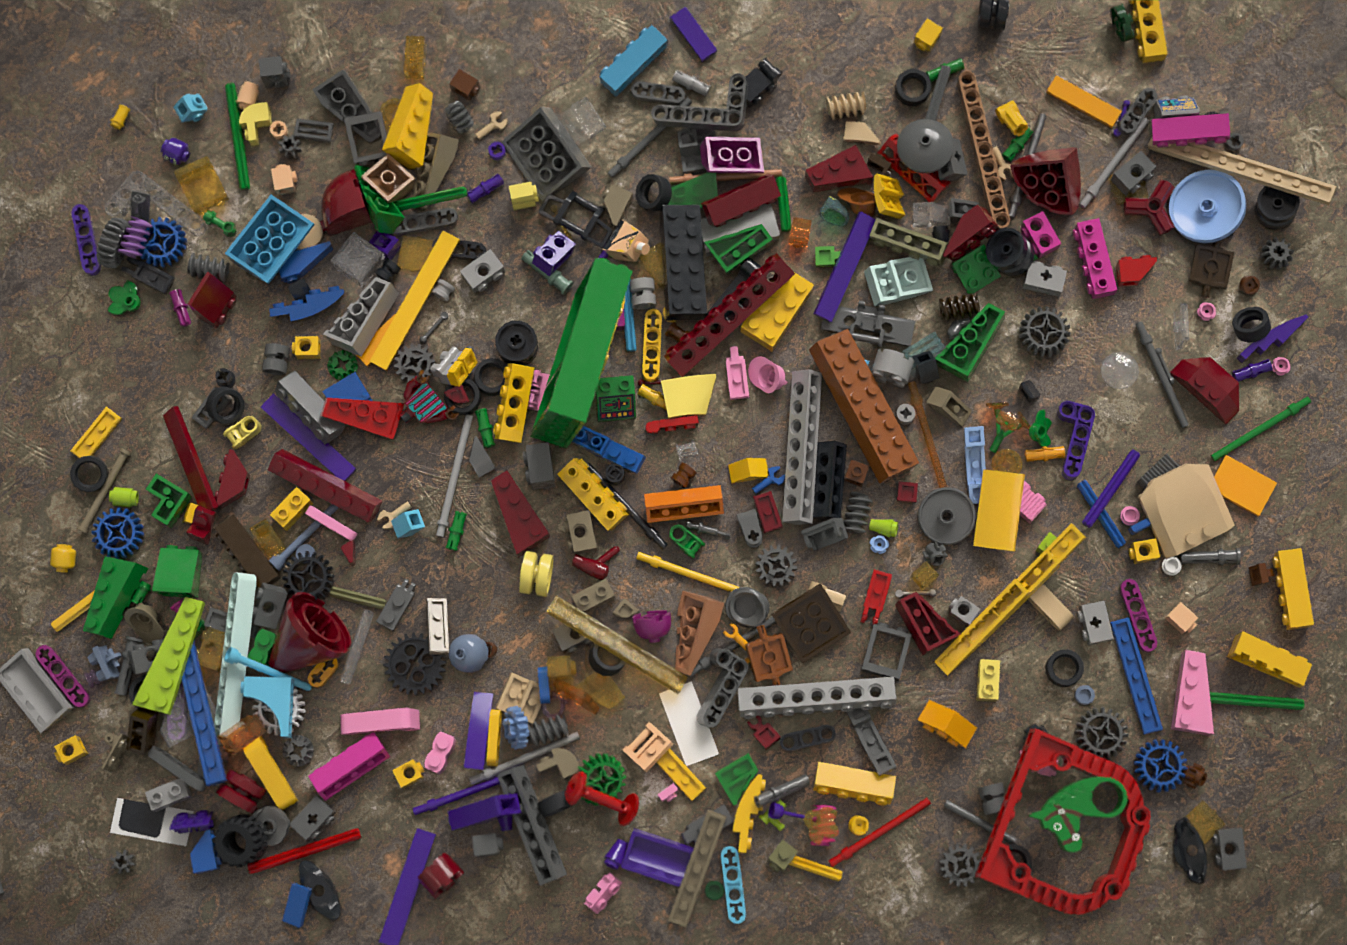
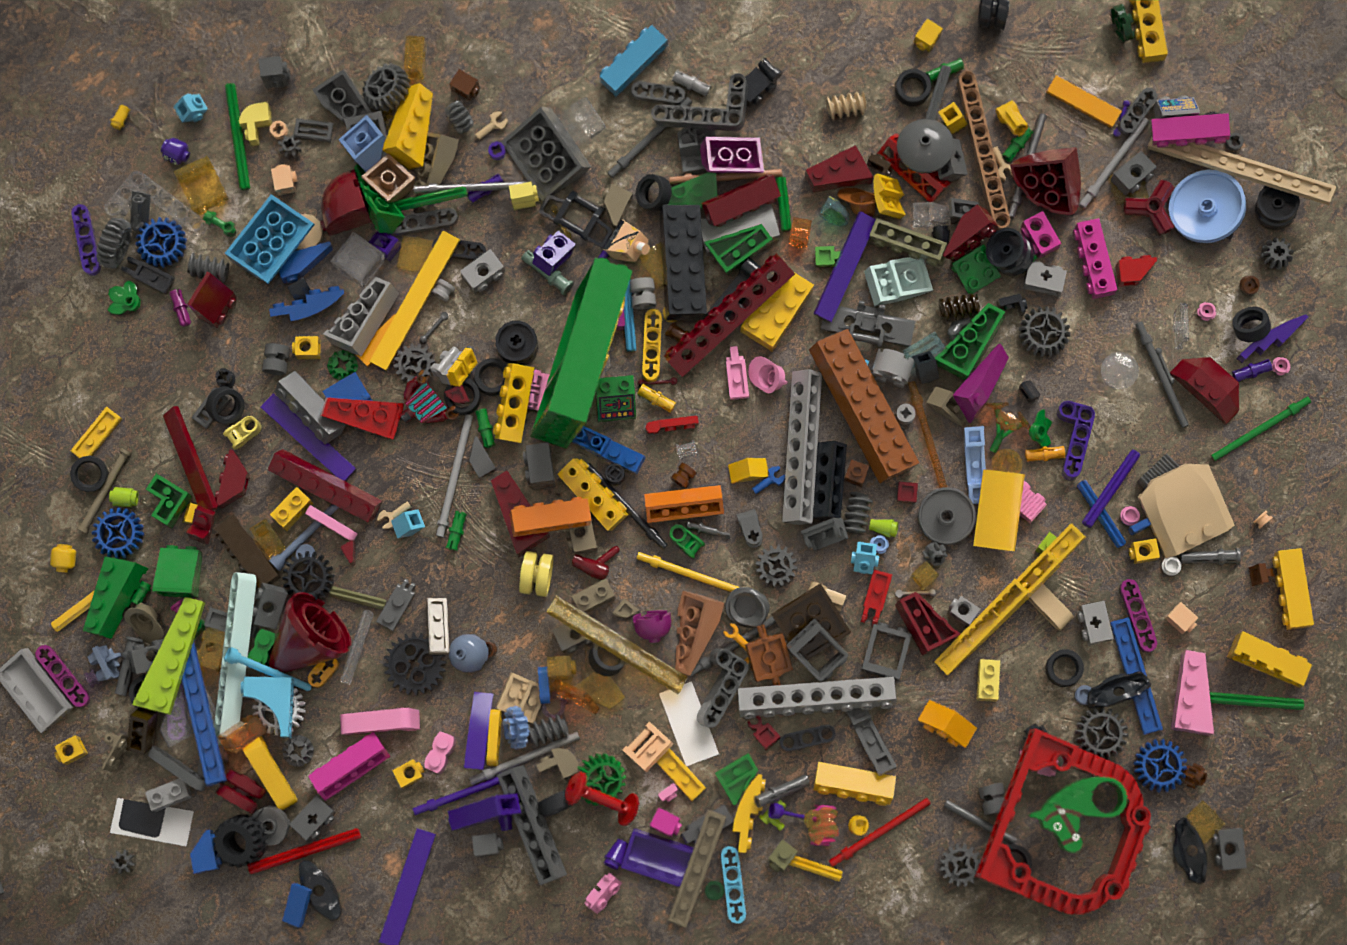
(135, 238): medium lavender piece -> none
(184, 822): dark purple hinge -> none
(247, 95): light nougat brick -> none
(364, 143): none -> medium blue slope
(382, 91): none -> dark grey gear
(388, 270): black wheel -> none
(433, 187): none -> flat silver bar
(440, 875): dark red brick -> none
(550, 517): none -> orange brick
(666, 823): none -> dark pink brick
(688, 395): light yellow slope -> none
(693, 34): dark purple tile -> none
(767, 512): dark red plate -> none
(804, 637): none -> dark grey window
(860, 133): tan slope -> none
(865, 558): none -> medium azure brick
(952, 118): none -> yellow brick
(979, 385): none -> magenta wedge
(1009, 303): none -> black bracket
(1132, 684): none -> black piece
(1211, 267): dark brown plate -> none
(1243, 485): light orange tile -> none
(1262, 519): none -> light nougat bush

